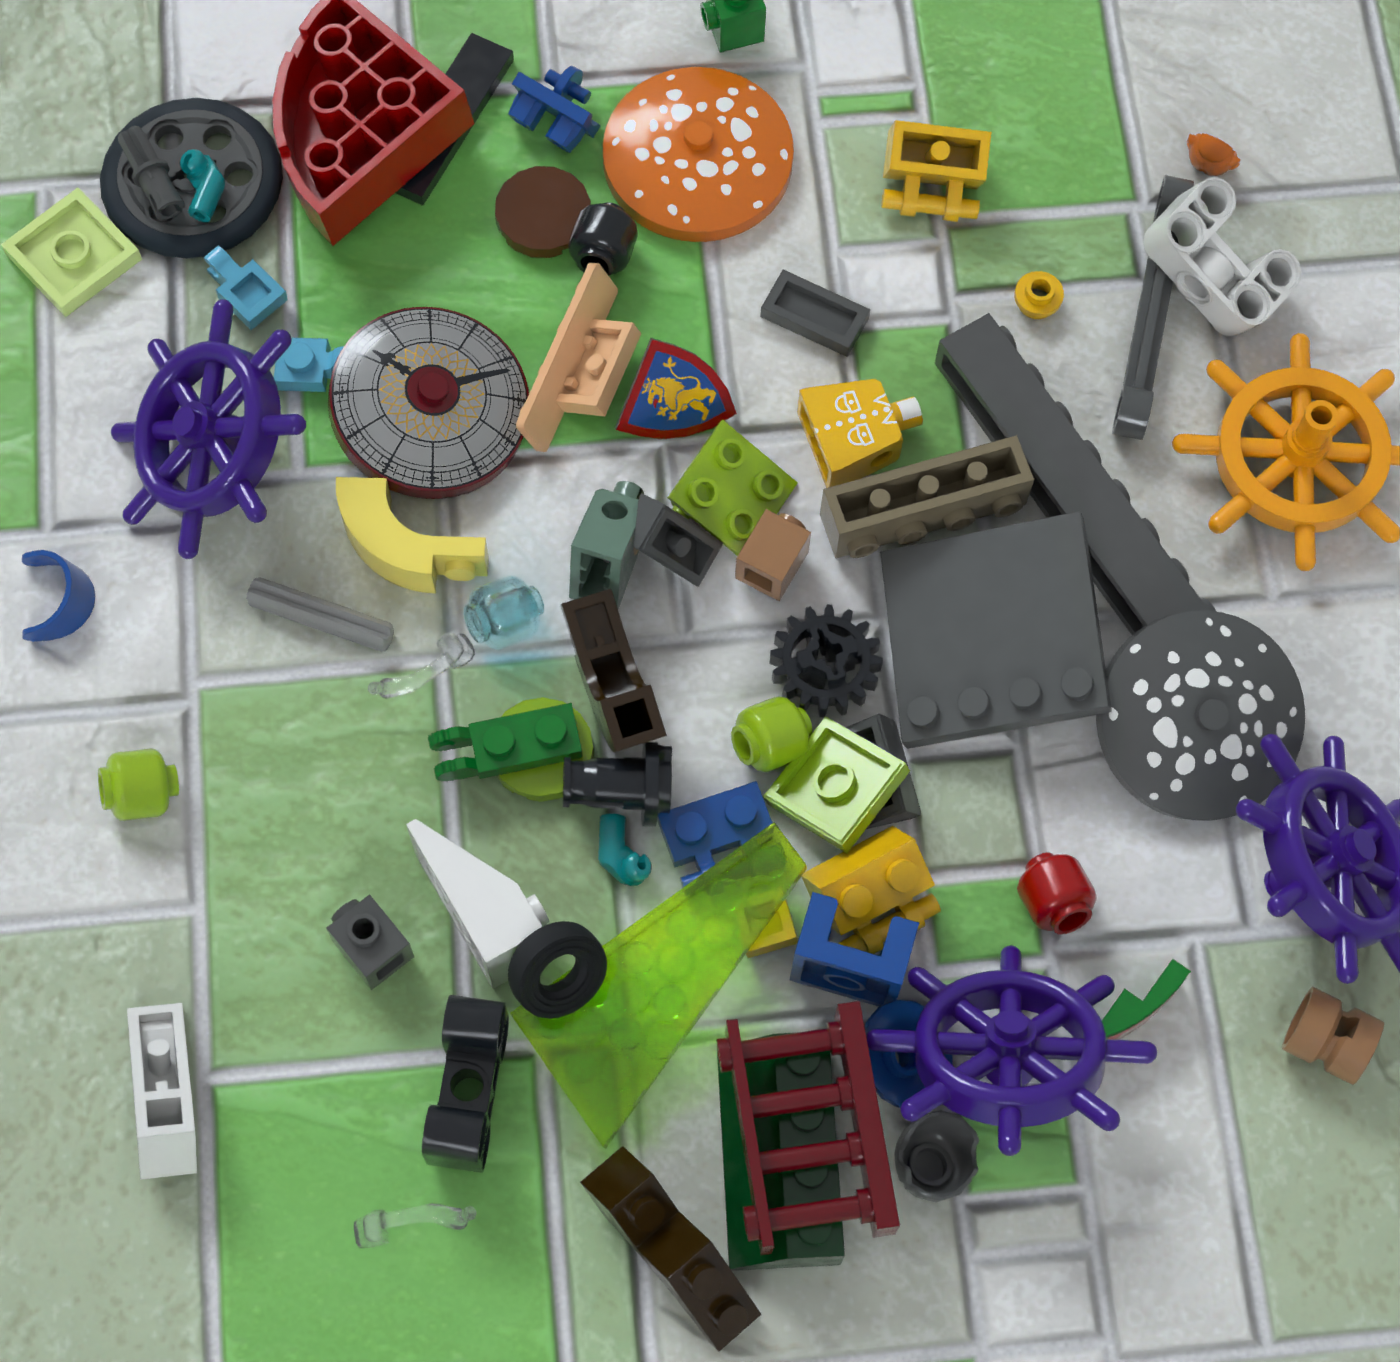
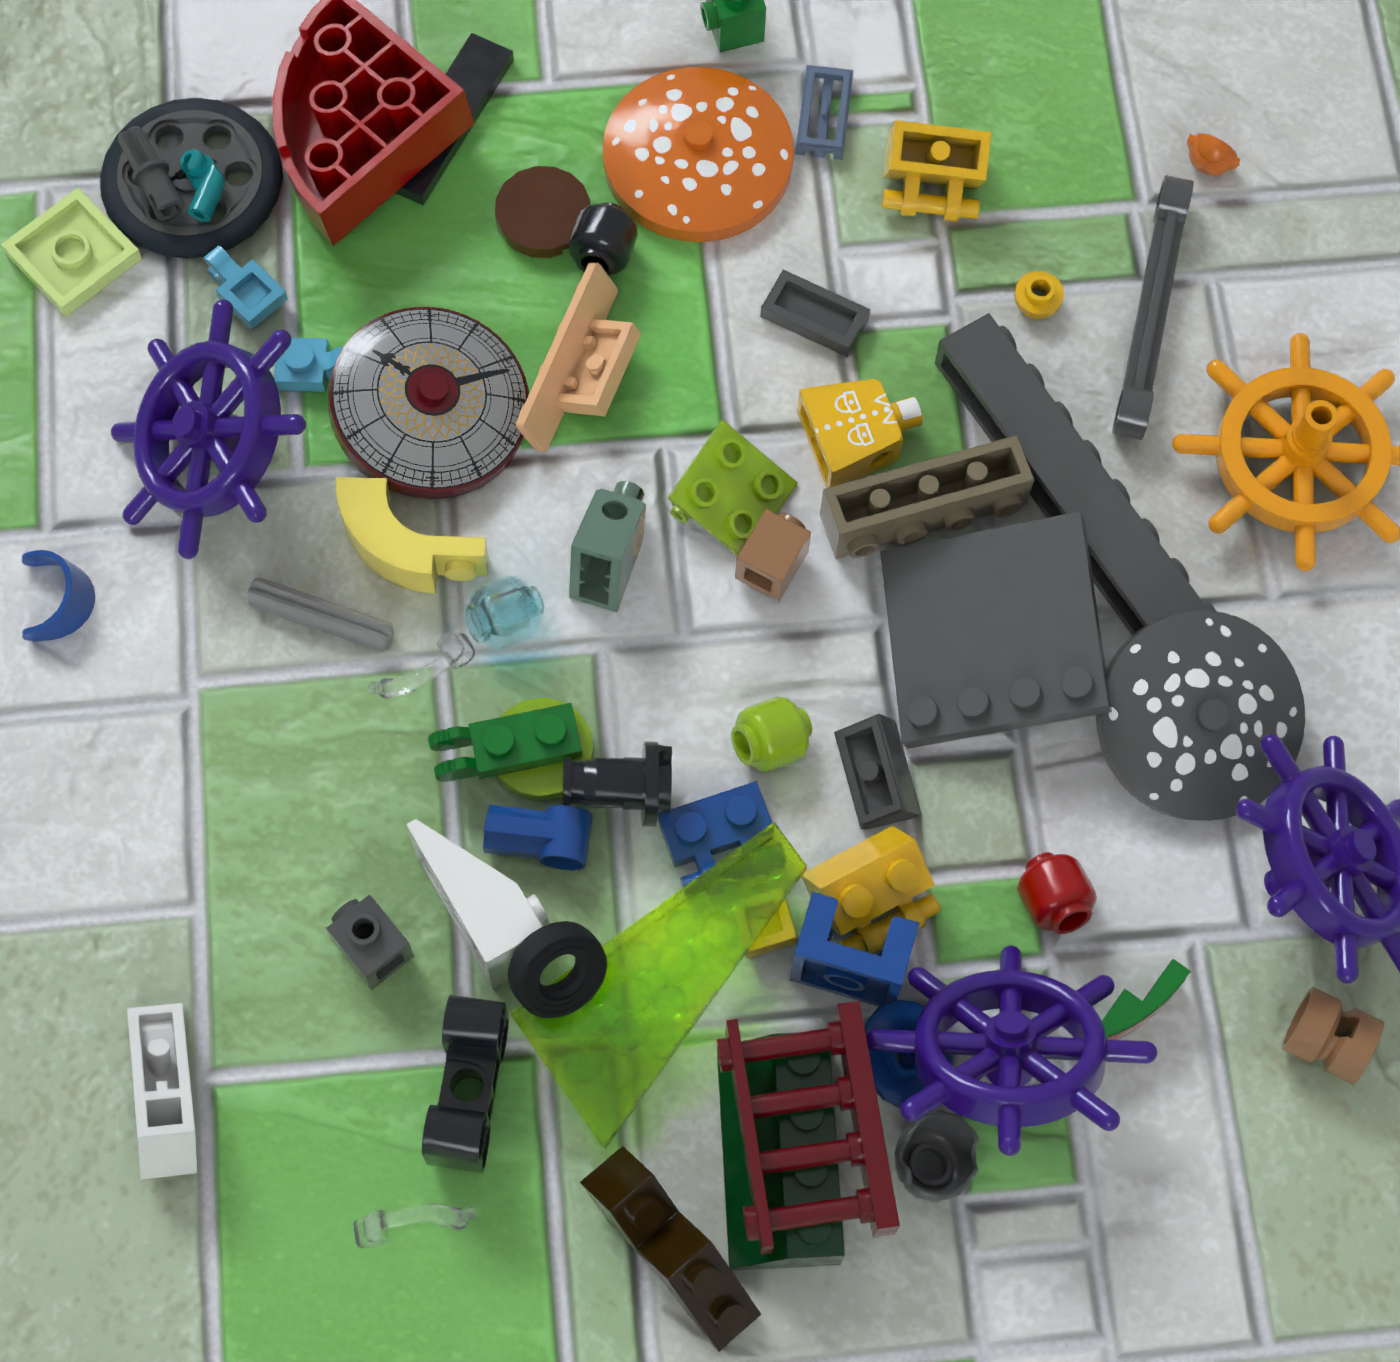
(137, 784): lime head -> none
(552, 836): none -> blue piece
(570, 120): blue hips -> none
(610, 676): dark brown arch -> none
(616, 856): teal arm -> none
(674, 395): shield -> none
(674, 540): dark grey slope -> none
(821, 144): none -> sand blue tile
(837, 784): lime tile -> none
(839, 643): black gear -> none
(1208, 268): white beam -> none

